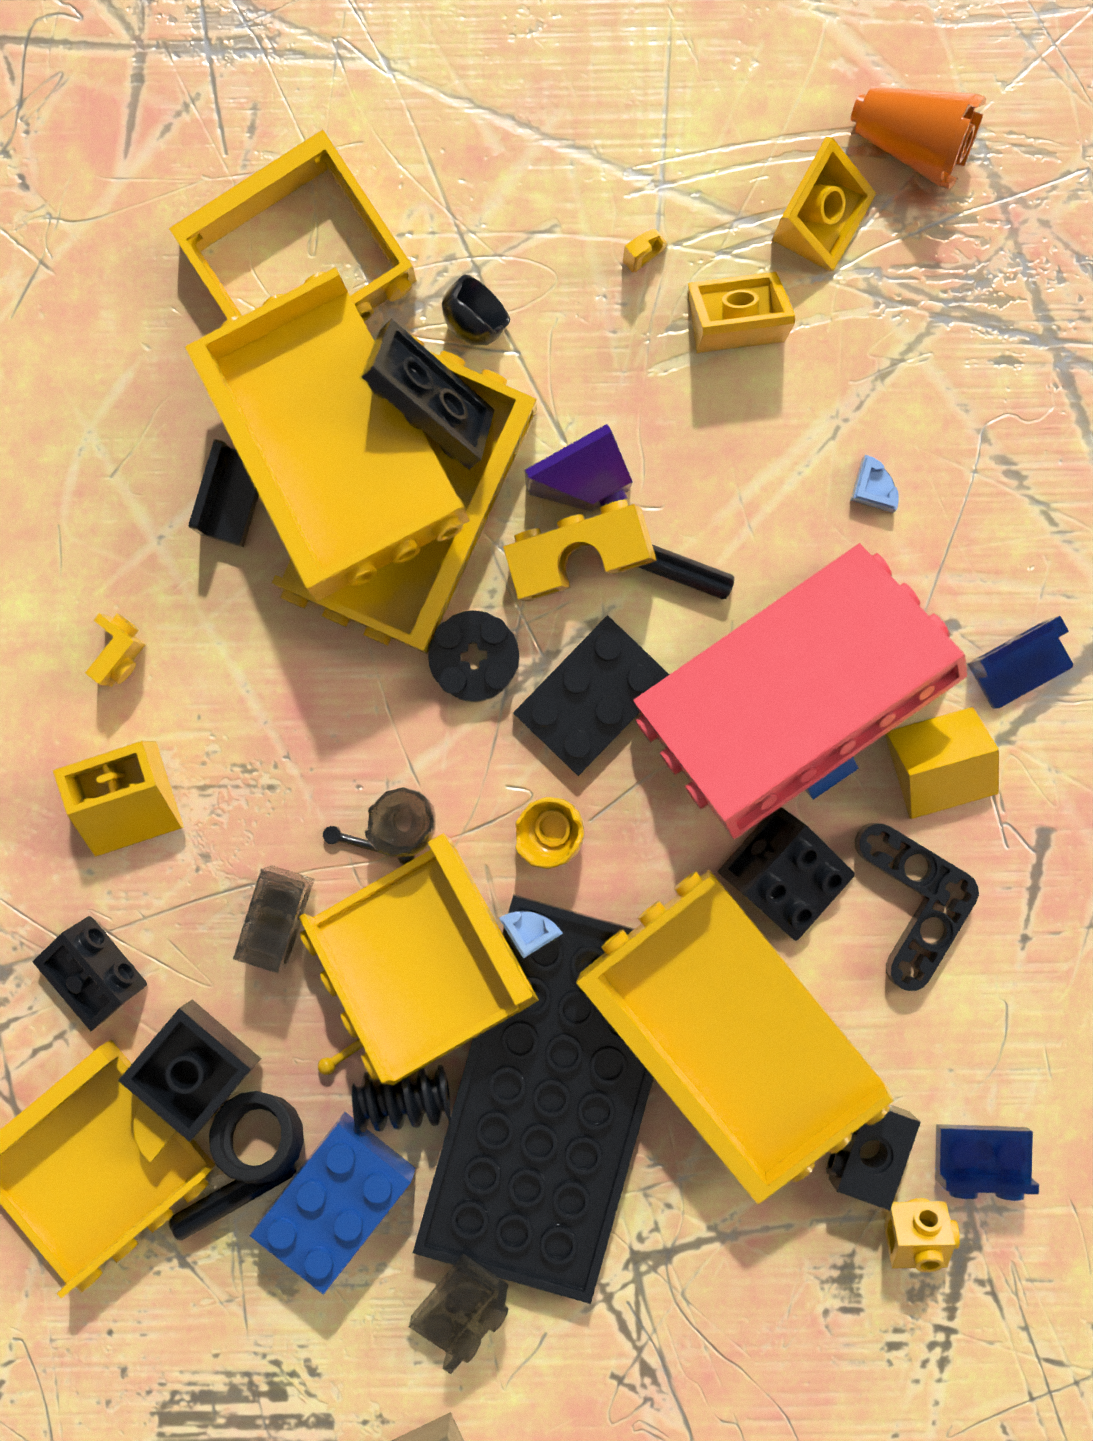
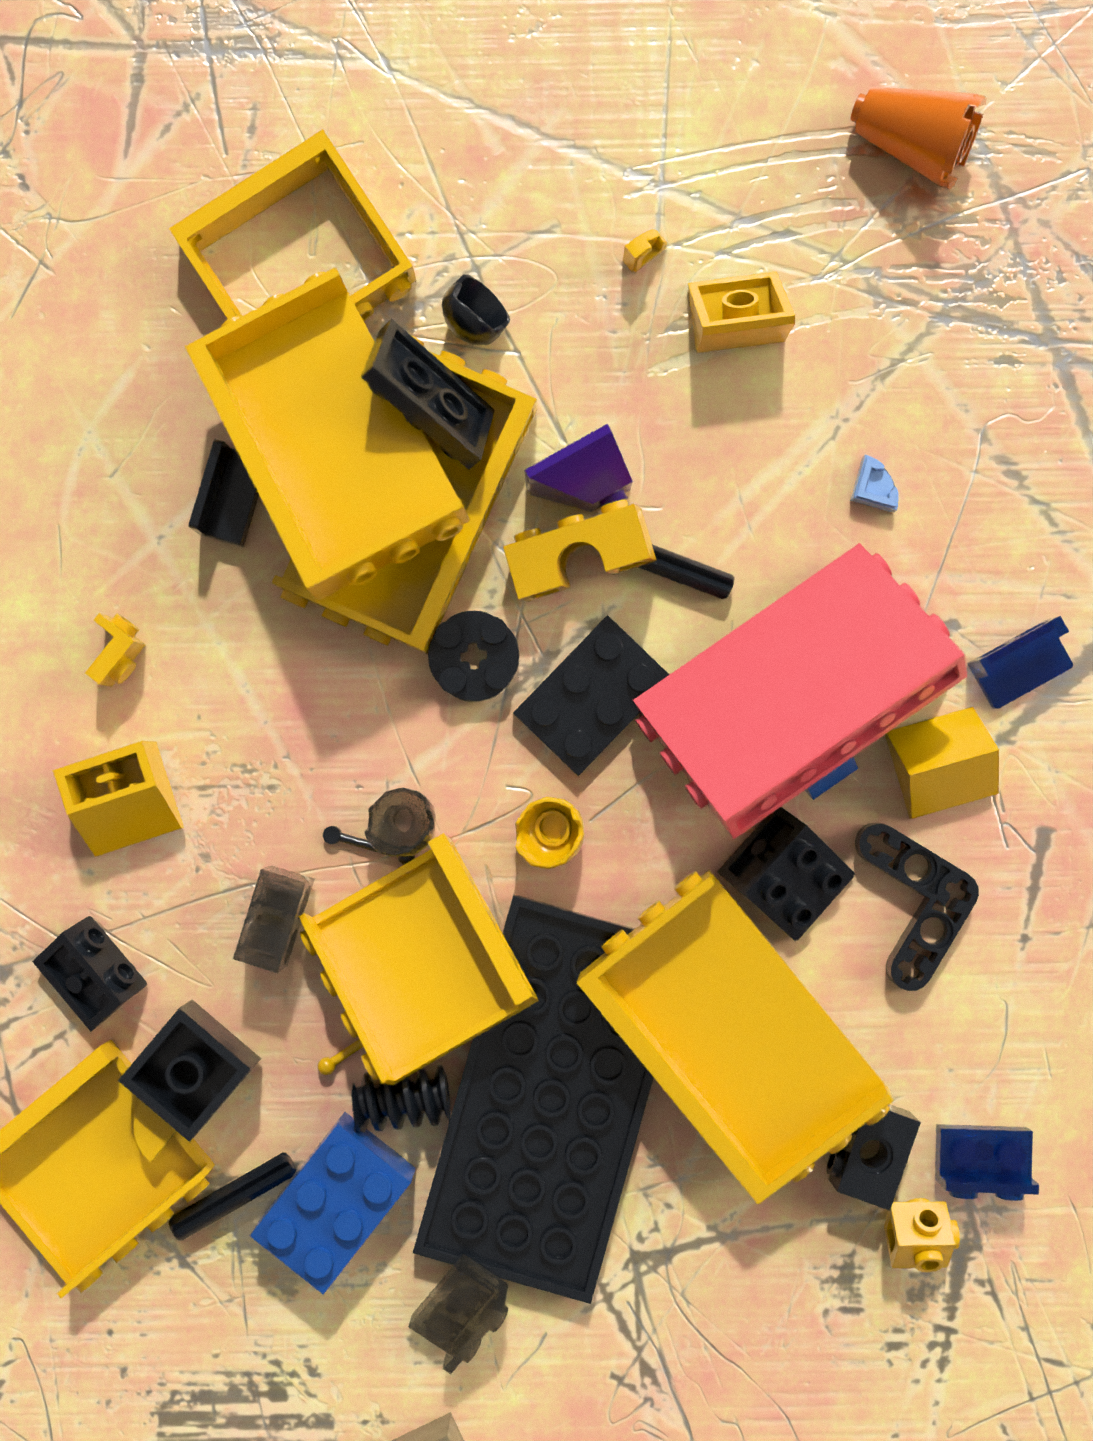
(223, 1130): black tyre -> none
(529, 930): light blue tile -> none
(825, 208): yellow slope -> none

